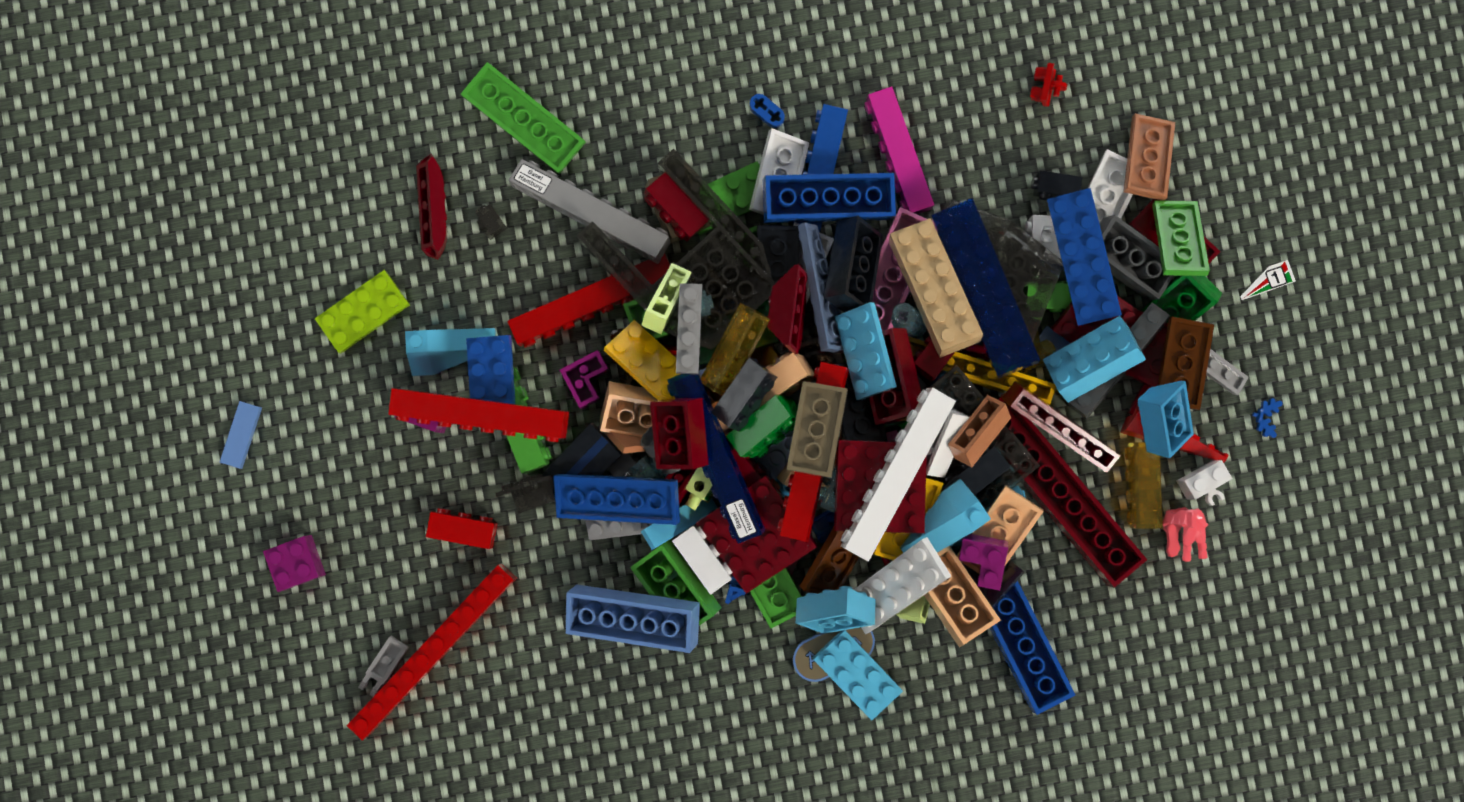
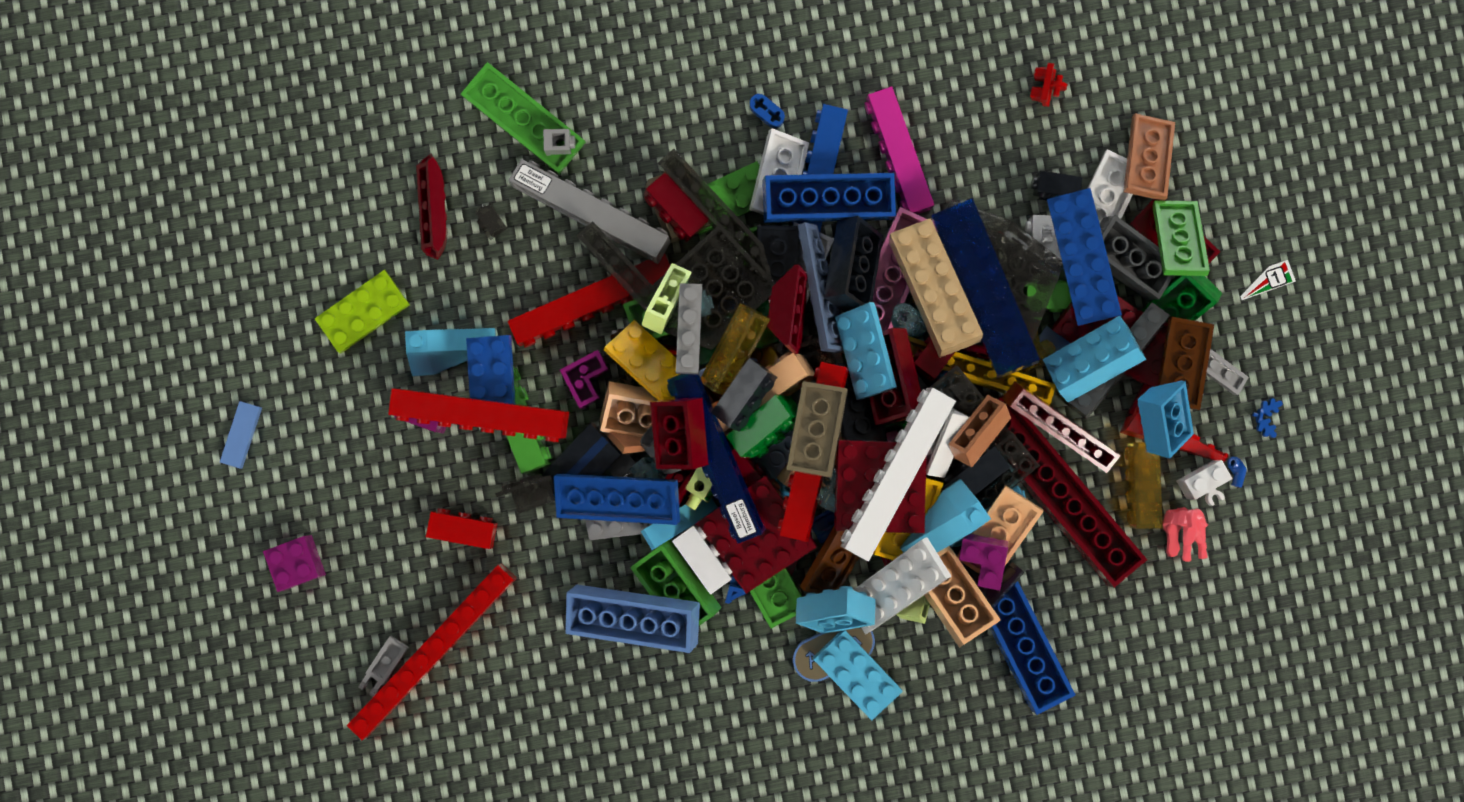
(553, 136): none -> light grey brick
(1238, 470): none -> blue arm

